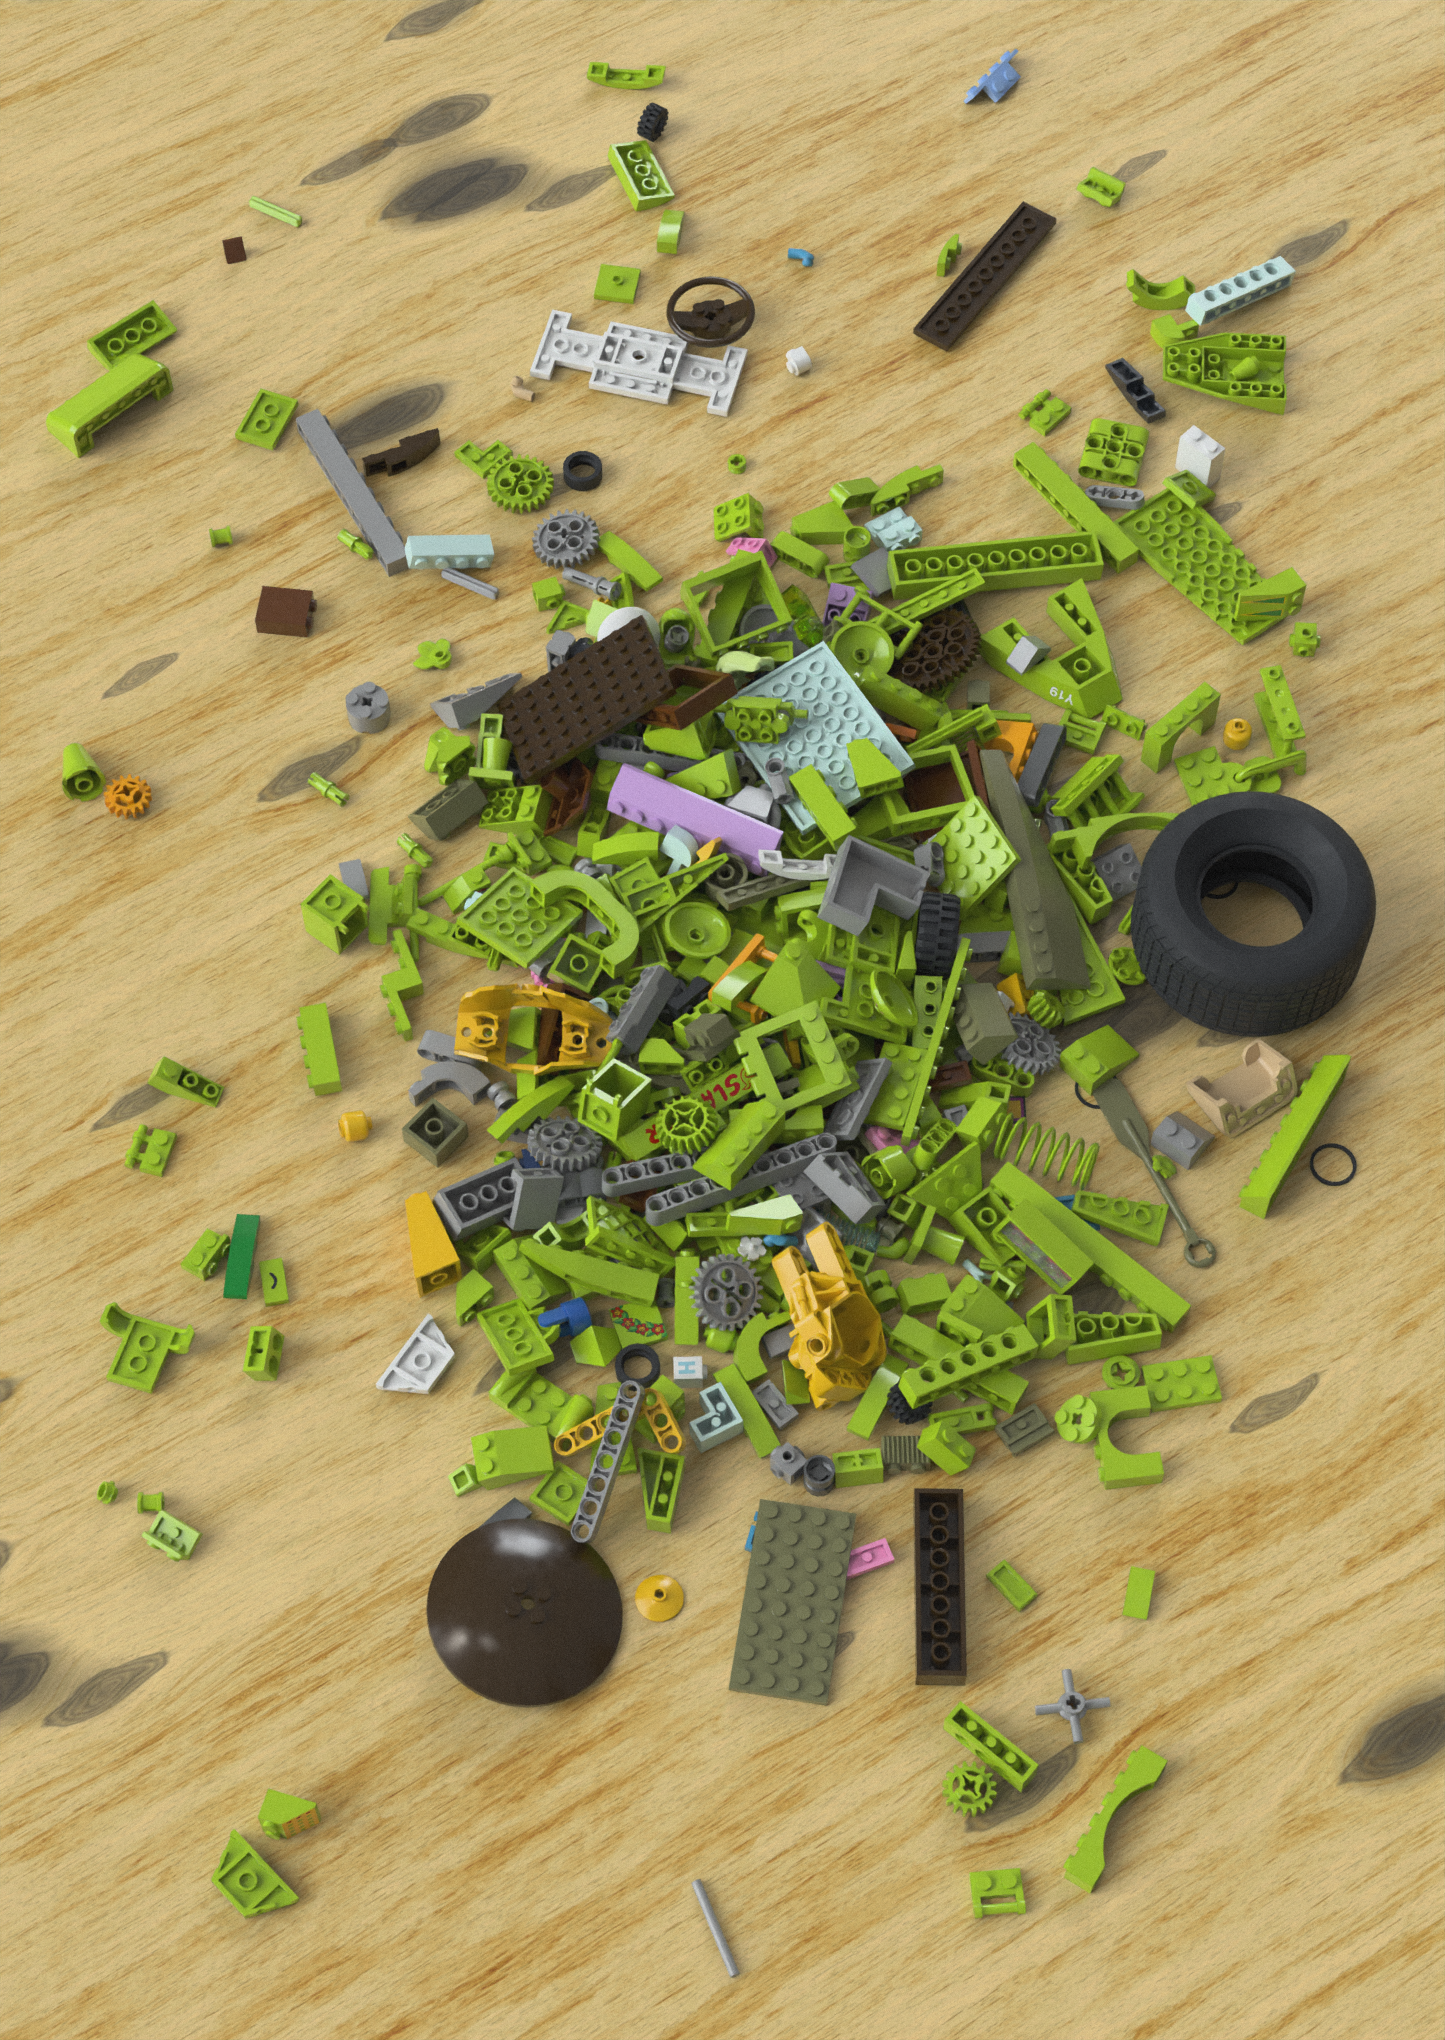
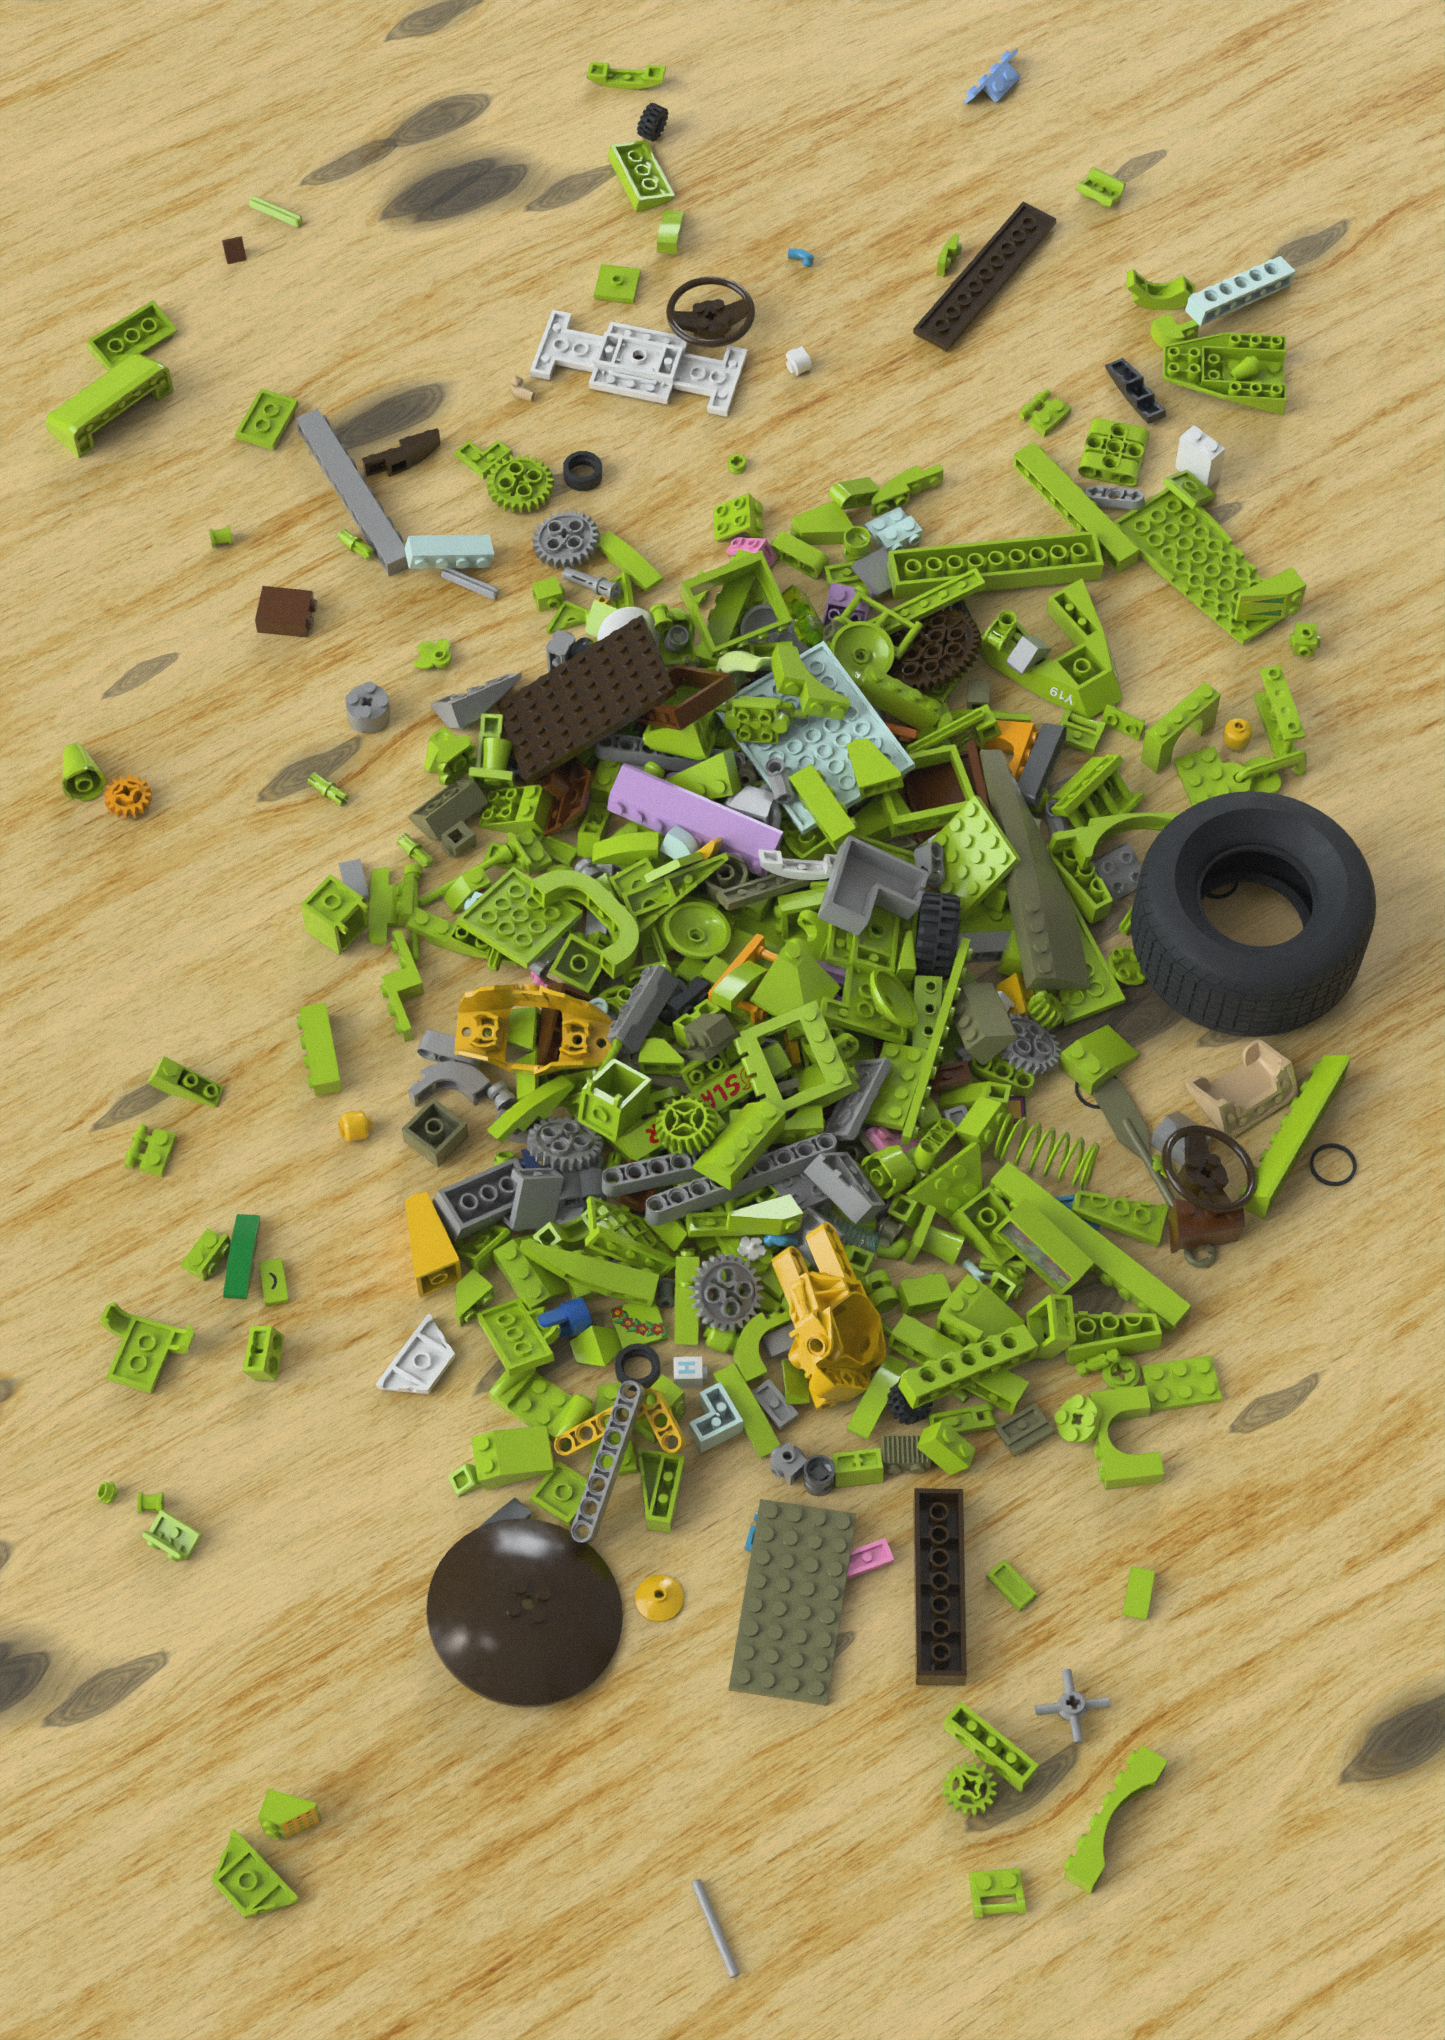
(458, 839): none -> olive brick
(661, 618): none -> lime bush
(673, 866): none -> lime tile
(795, 680): none -> lime arch
(999, 633): none -> lime piece
(1098, 1362): none -> lime axle
(1197, 1227): none -> reddish brown wedge
(1202, 1174): none -> dark brown piece

